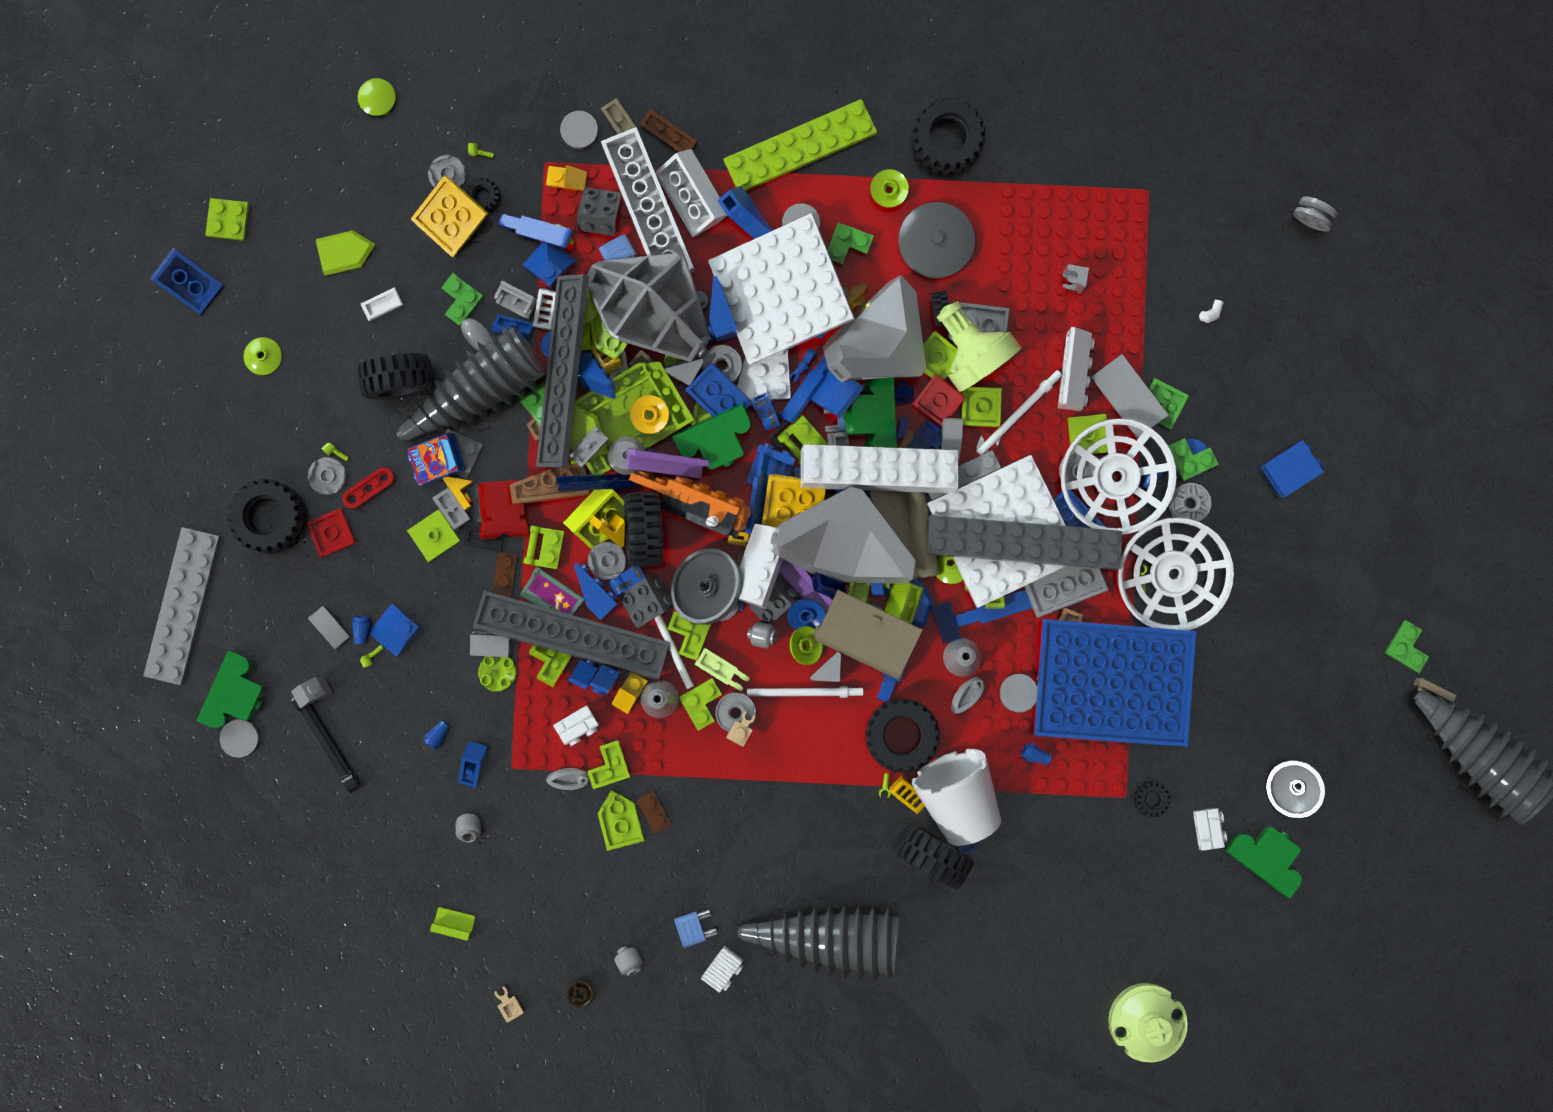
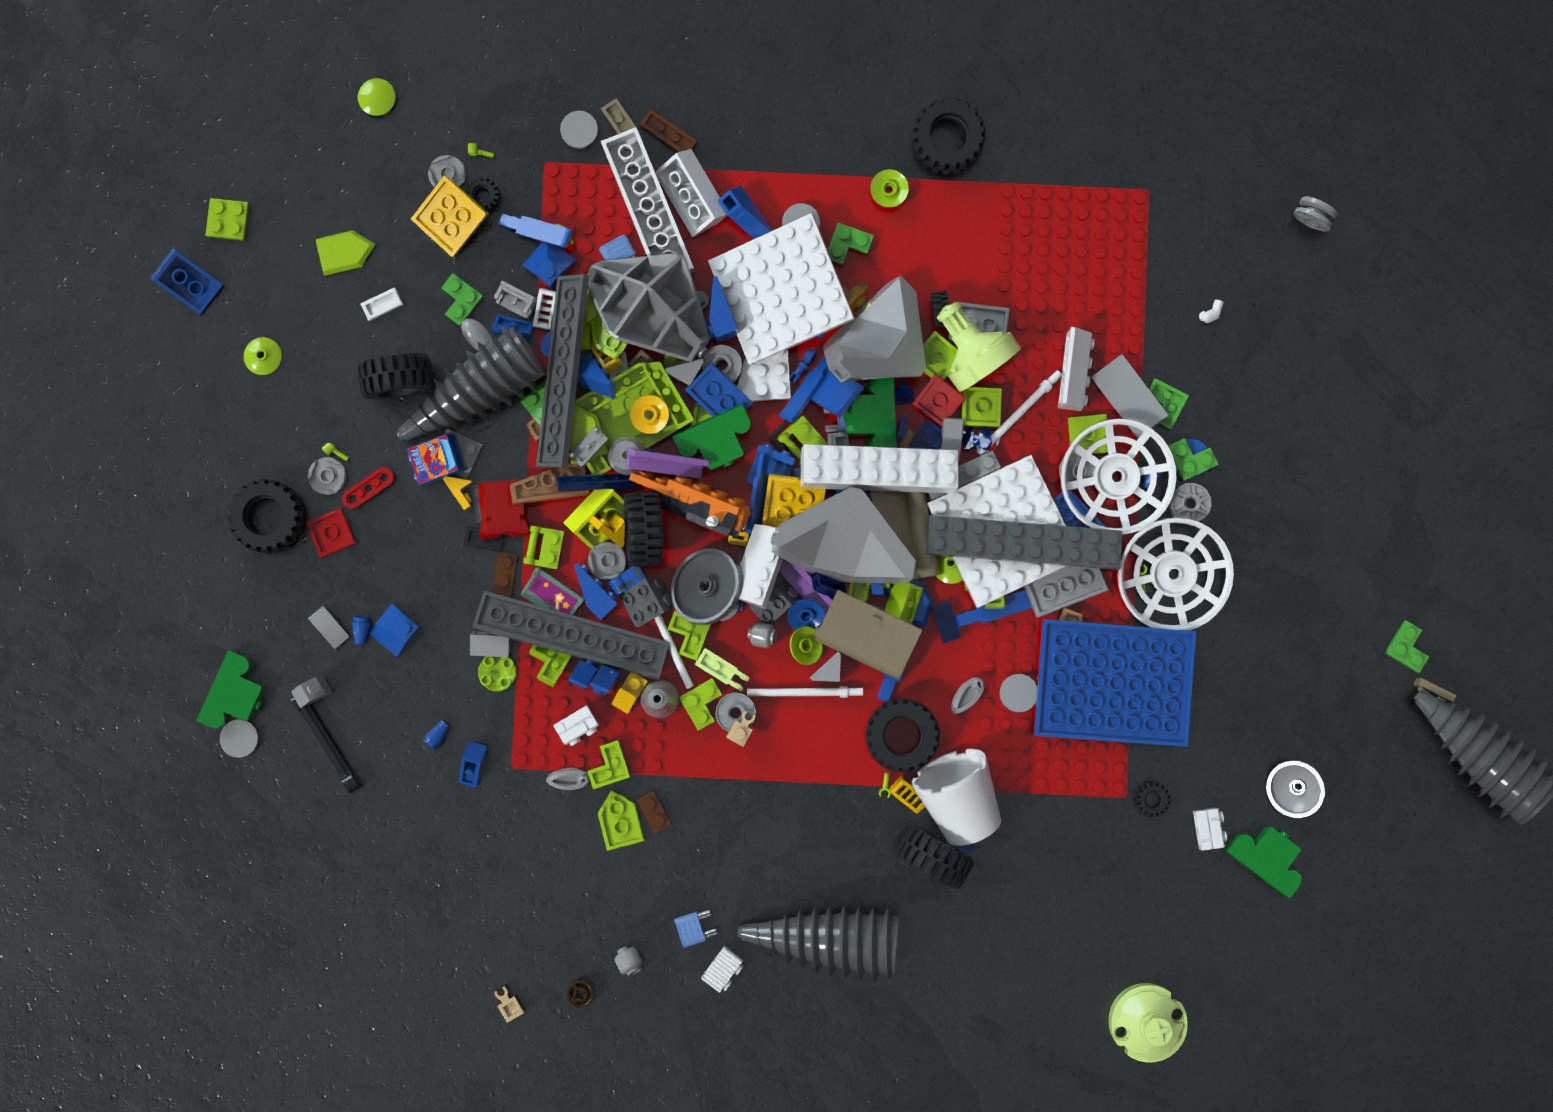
(181, 606): light grey plate -> none
(366, 659): lime hand -> none
(433, 535): lime plate -> none
(451, 509): light grey hinge -> none
(453, 923): lime panel -> none
(468, 828): light grey head -> none
(566, 178): yellow slope -> none
(598, 211): dark grey bracket -> none
(766, 411): blue leg -> none
(800, 146): lime plate -> none
(936, 240): dark grey dish -> none
(953, 657): light grey cone -> none
(982, 440): none -> clear blue piece
(1035, 754): blue cone -> none
(1077, 276): light grey hinge -> none
(1292, 469): blue brick -> none

